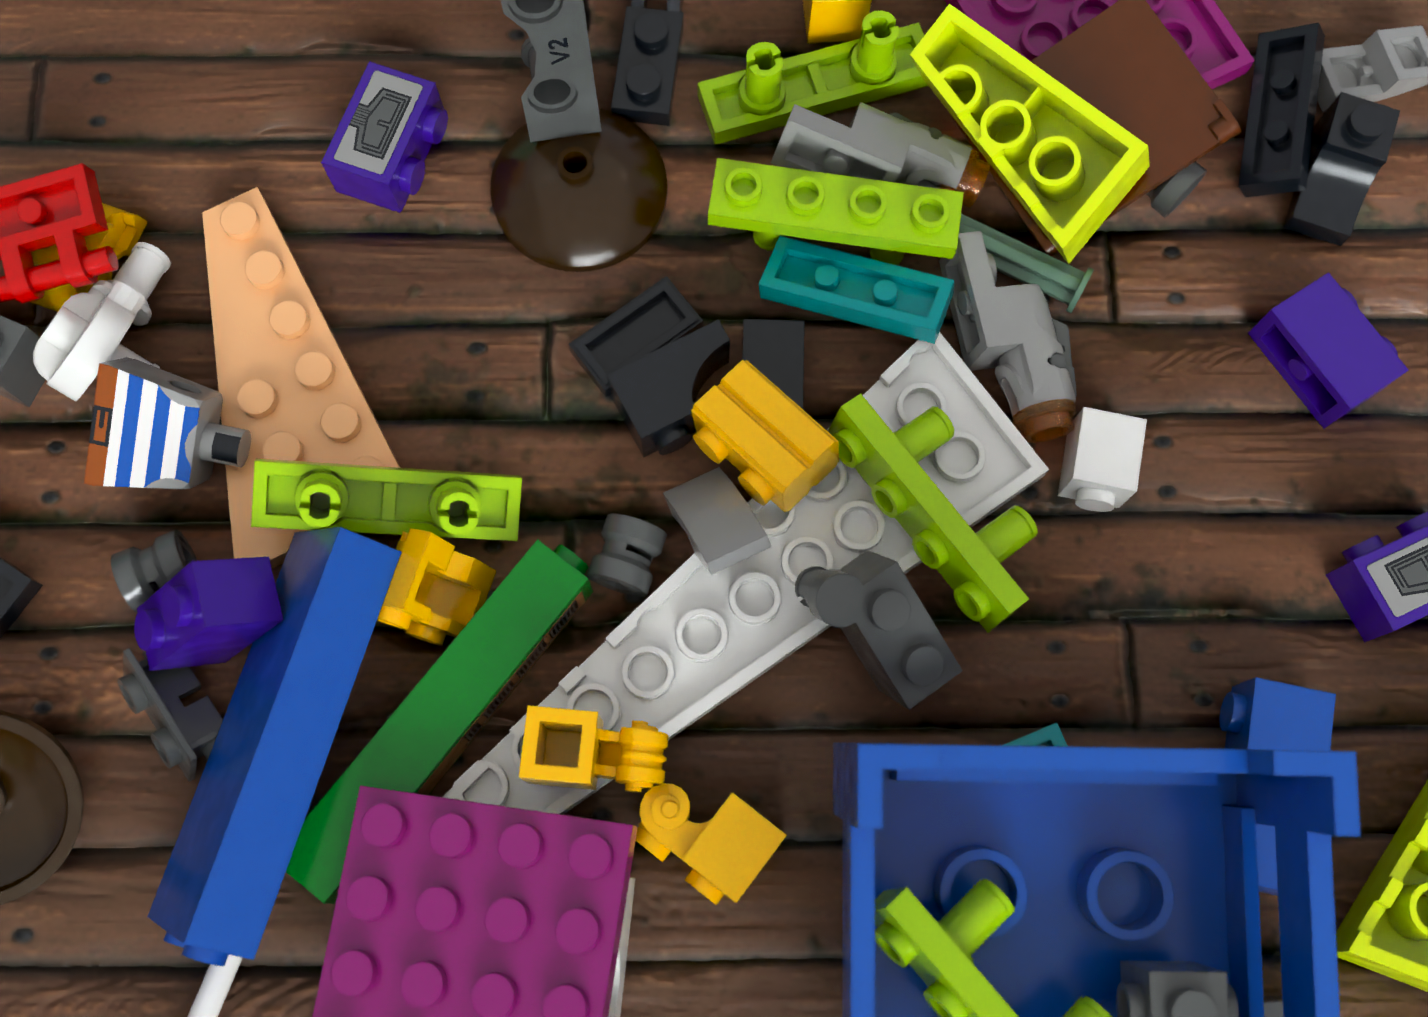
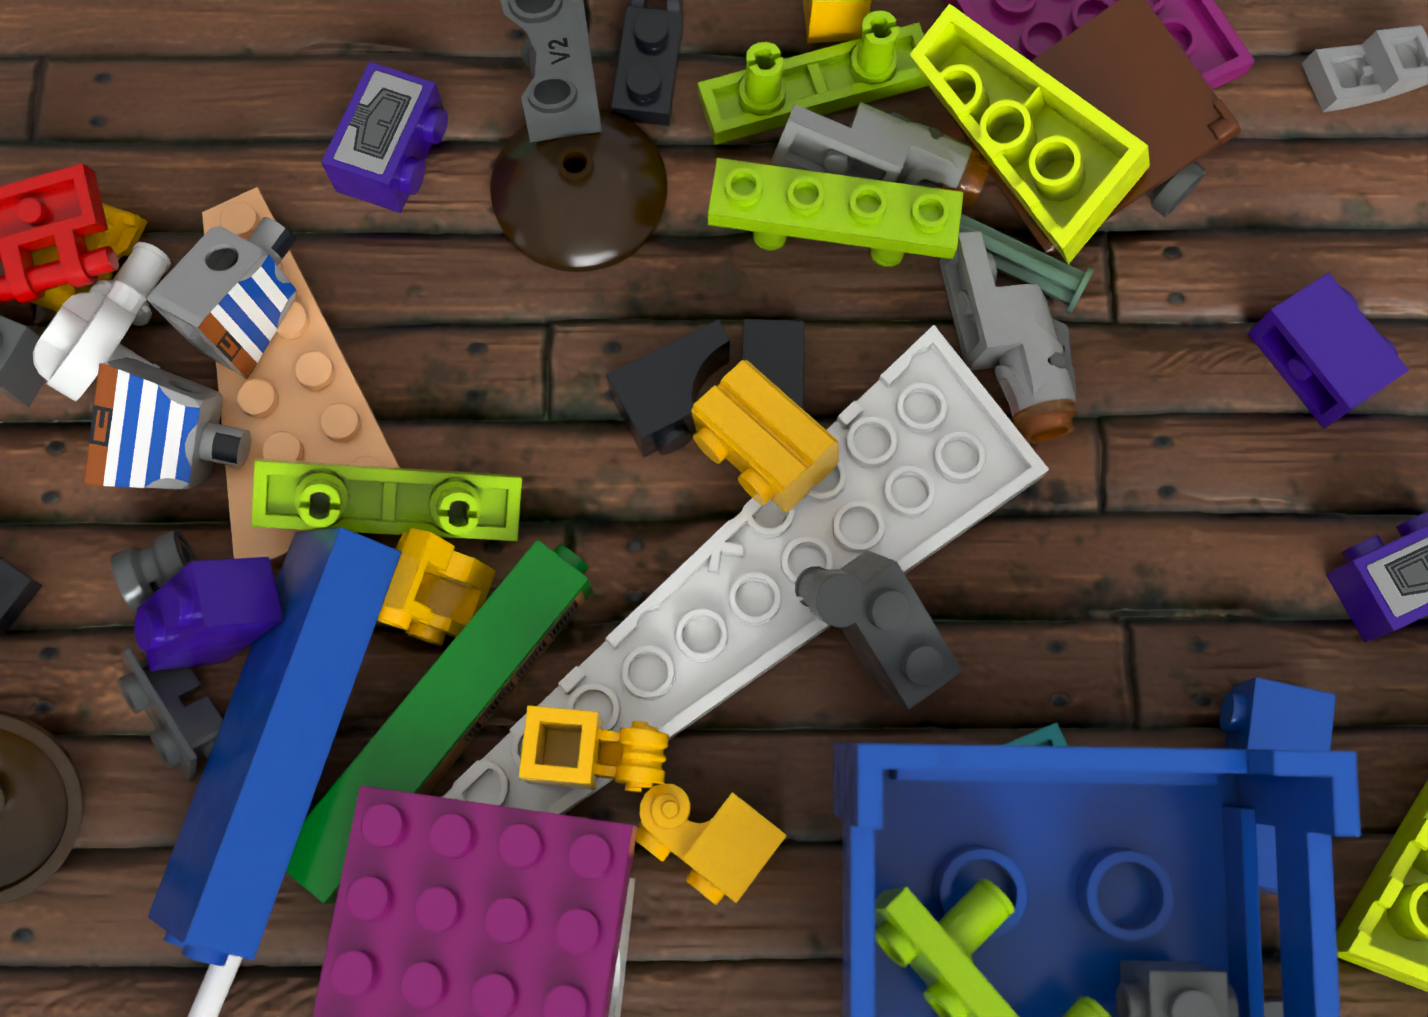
(229, 294): none -> torso
(627, 555): dark grey wheel -> none
(634, 331): black tile -> none
(716, 520): light grey slope -> none
(857, 289): teal plate -> none
(937, 530): lime plate -> none
(1102, 459): white brick -> none
(1282, 111): black plate -> none
(1345, 157): black arch -> none

